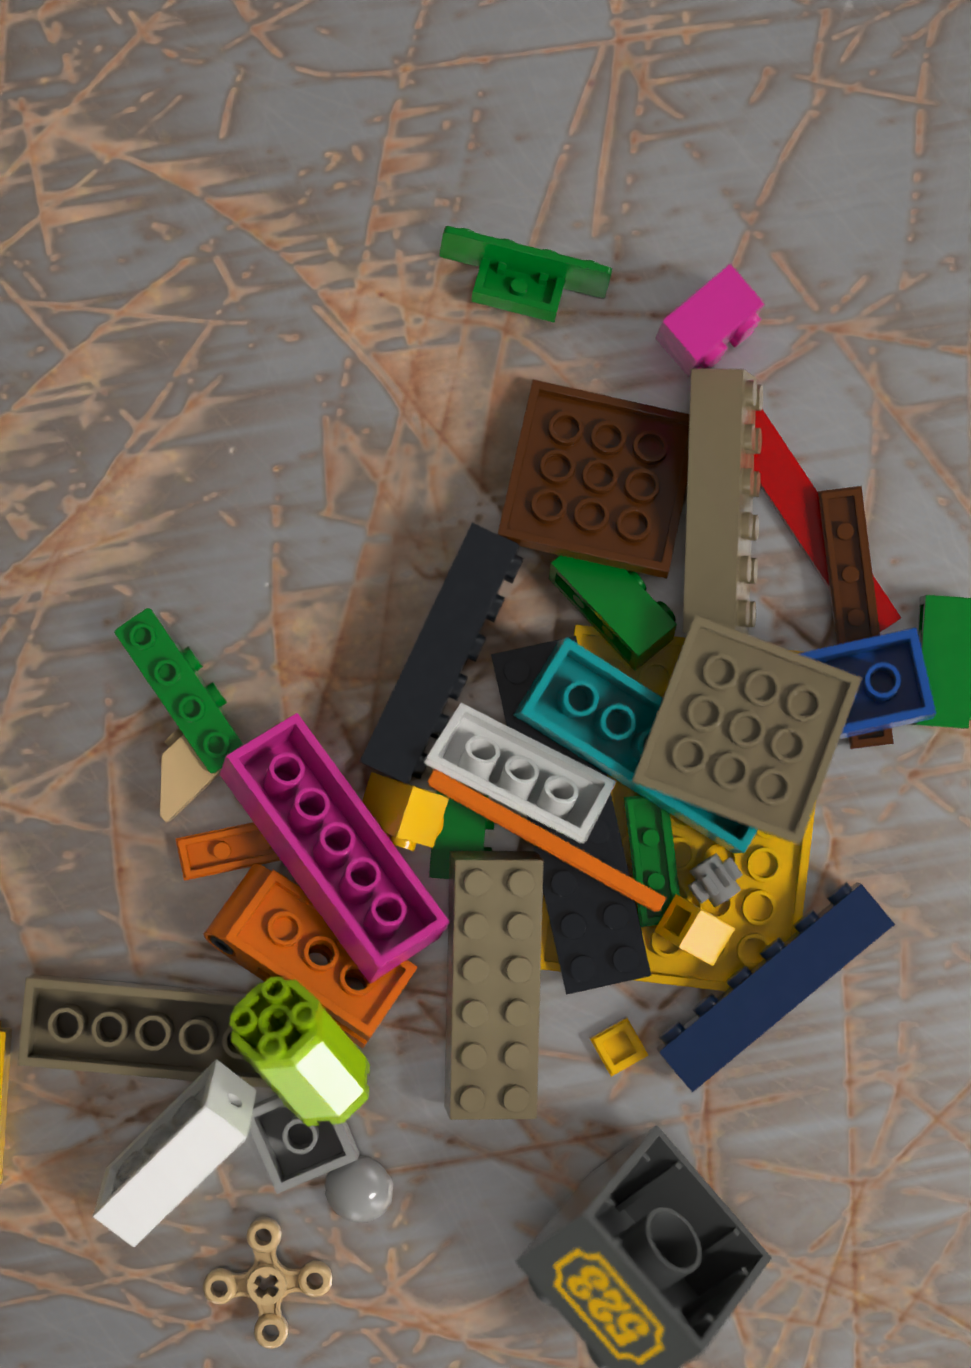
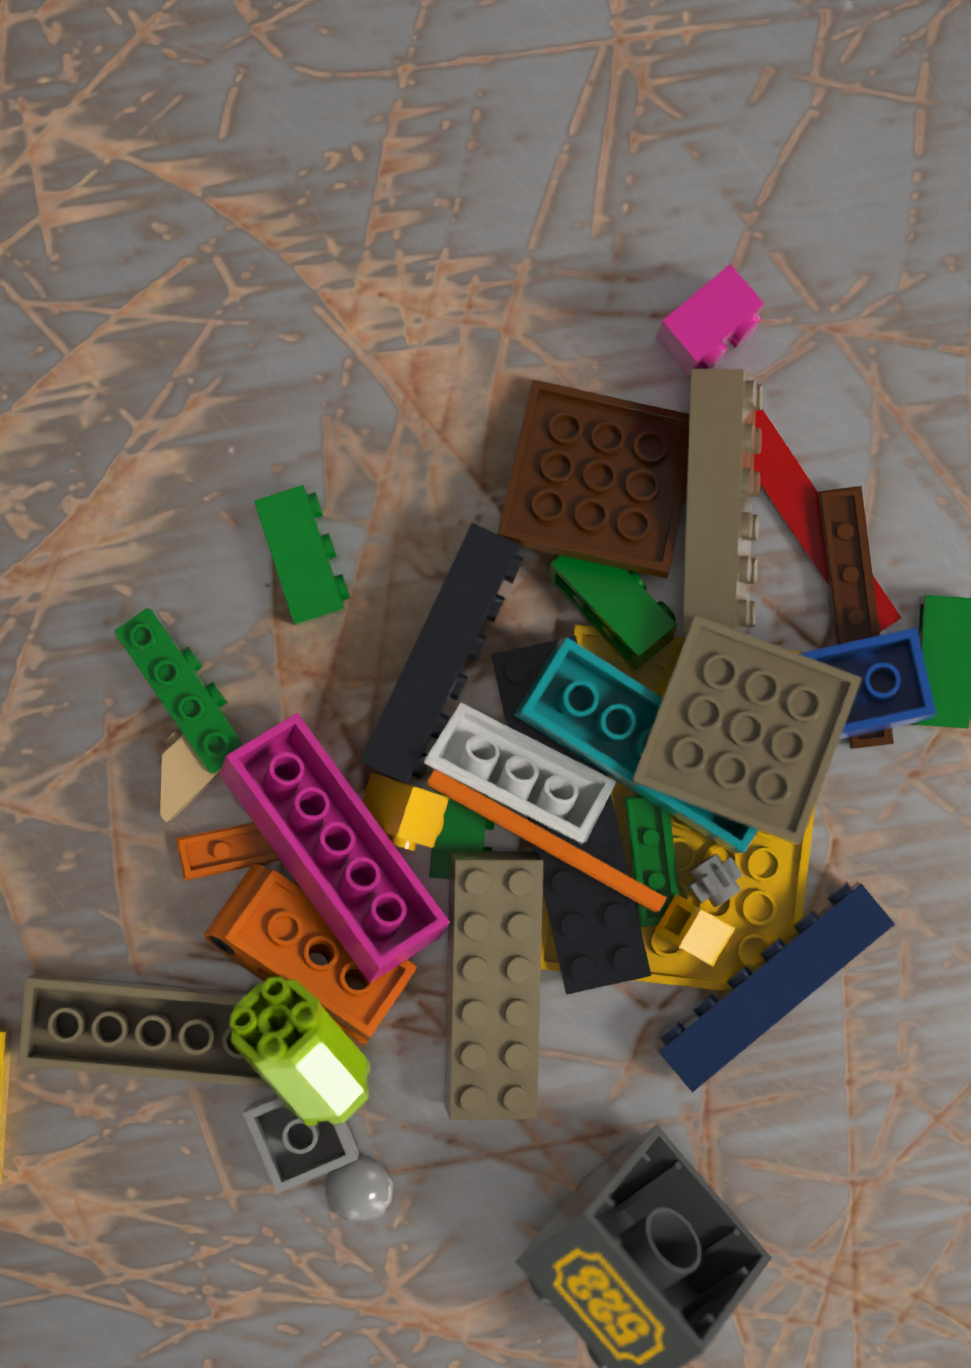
(175, 1153): white brick -> none
(270, 1300): tan gear -> none
(302, 554): none -> green brick
(522, 276): green bracket -> none
(618, 1046): yellow tile -> none

